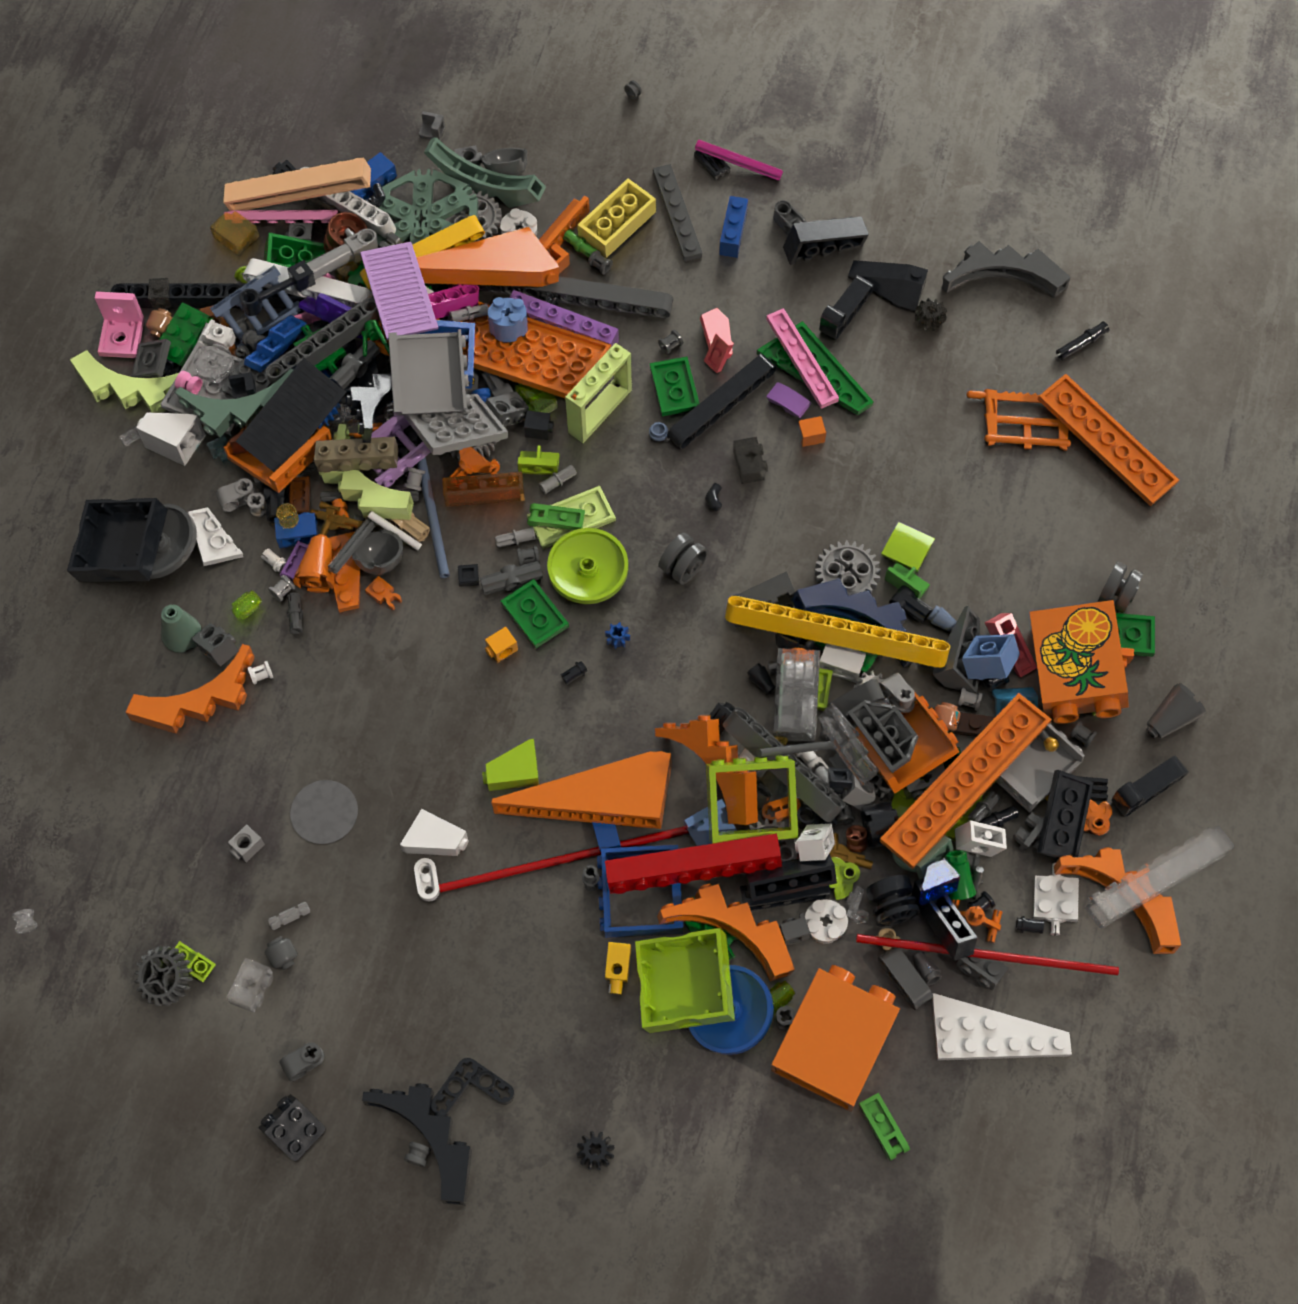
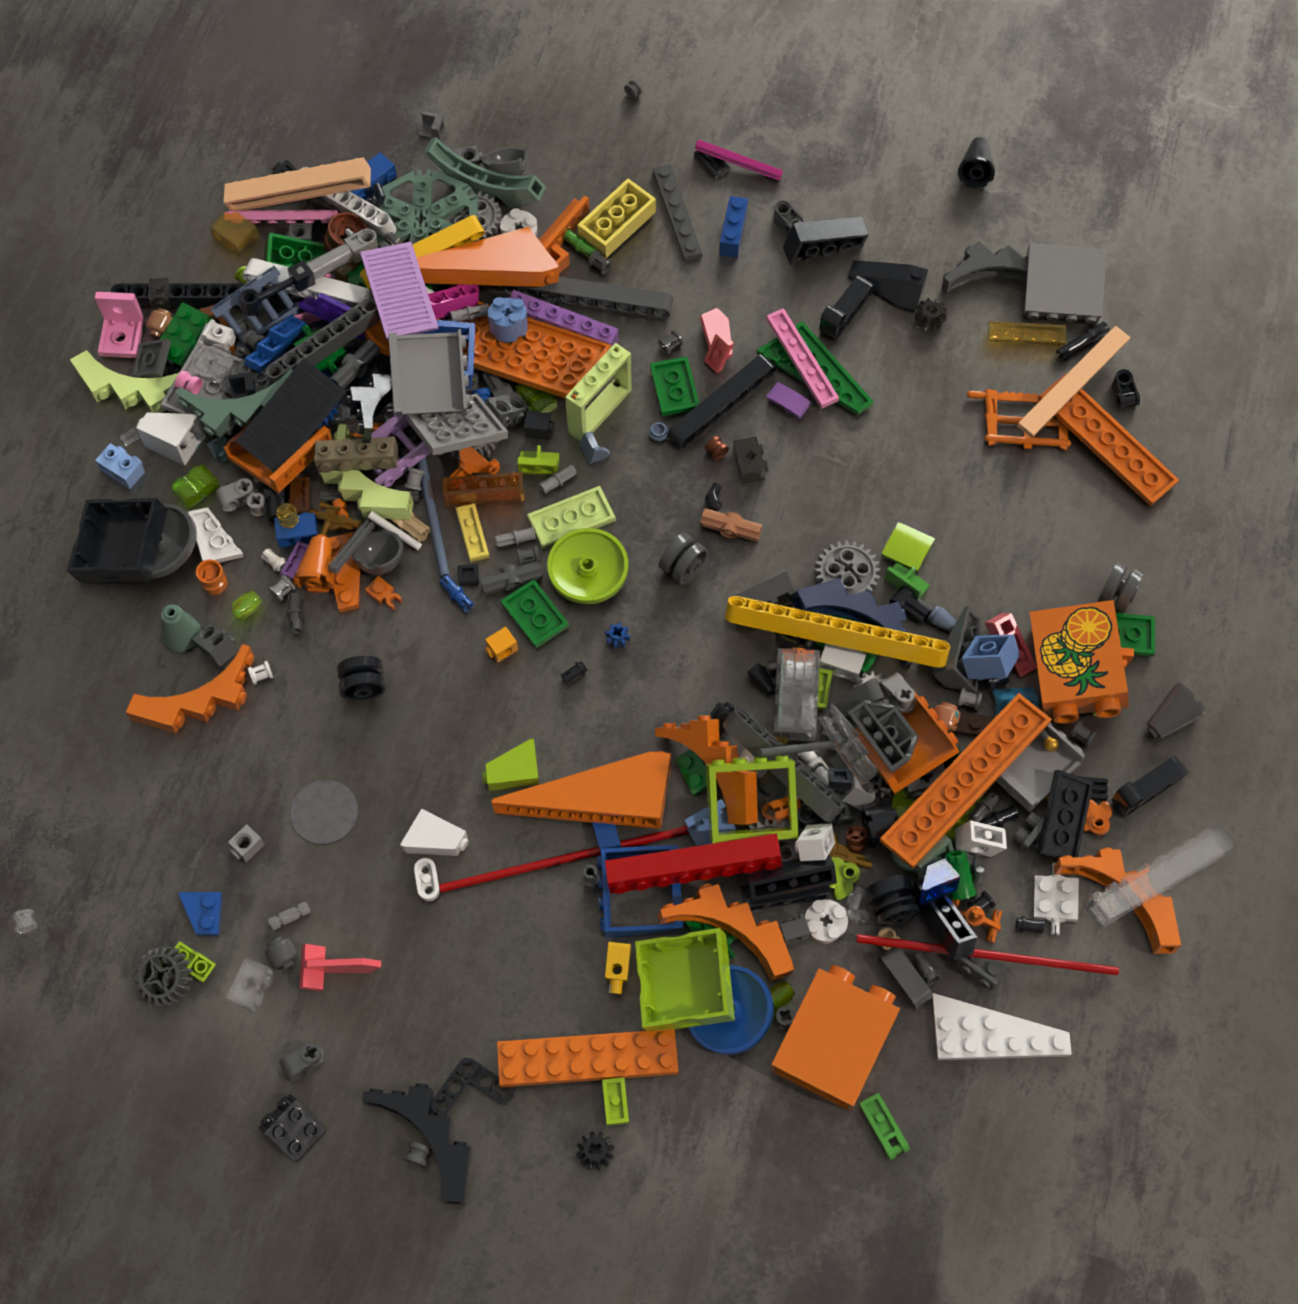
(120, 466): none -> light blue brick
(195, 486): none -> clear neon green brick
(203, 911): none -> blue wing
(211, 577): none -> orange wheel
(314, 966): none -> coral piece
(361, 678): none -> black wheel
(374, 332): green plant -> none
(456, 593): none -> blue pin
(472, 532): none -> light yellow tile
(556, 517): bright green plate -> none
(587, 1058): none -> orange plate
(592, 450): none -> sand blue tile
(615, 1101): none -> lime plate
(693, 771): none -> green bracket
(716, 448): none -> copper wheel
(731, 525): none -> nougat piece
(812, 431): orange panel -> none
(977, 164): none -> black cone
(1027, 333): none -> clear yellow plate
(1065, 283): none -> light grey panel
(1073, 382): none -> light nougat tile
(1126, 392): none -> black piece

